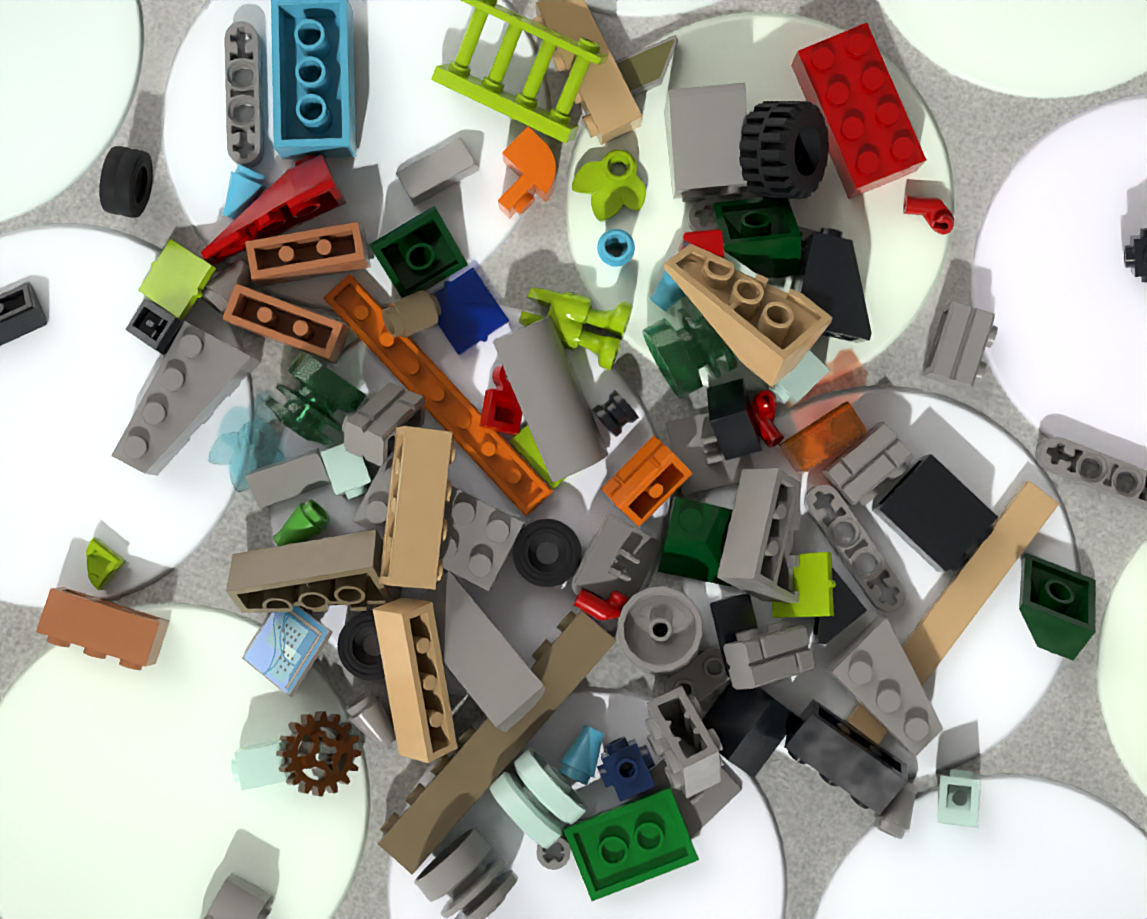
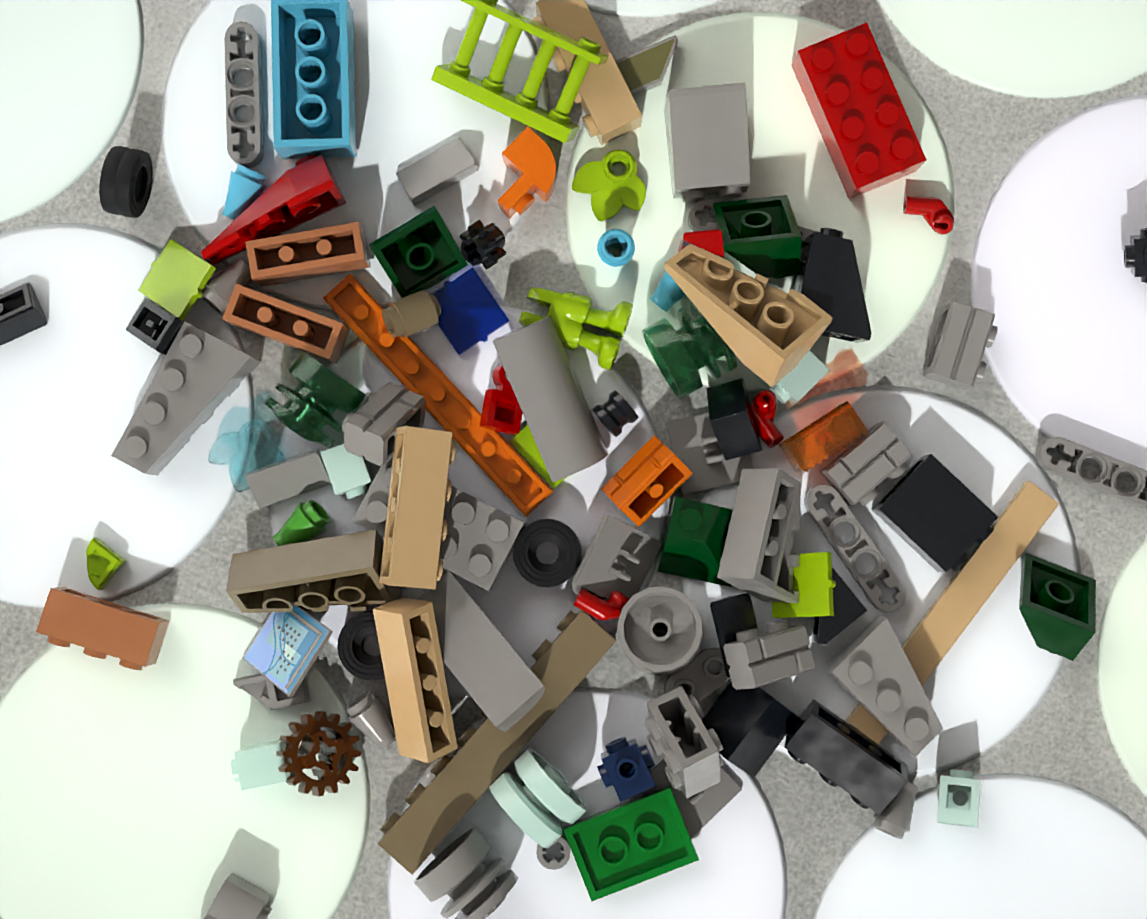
(269, 694): none -> light grey tile
(482, 244): none -> black gear
(582, 757): medium azure cone -> none
(784, 149): black tyre -> none

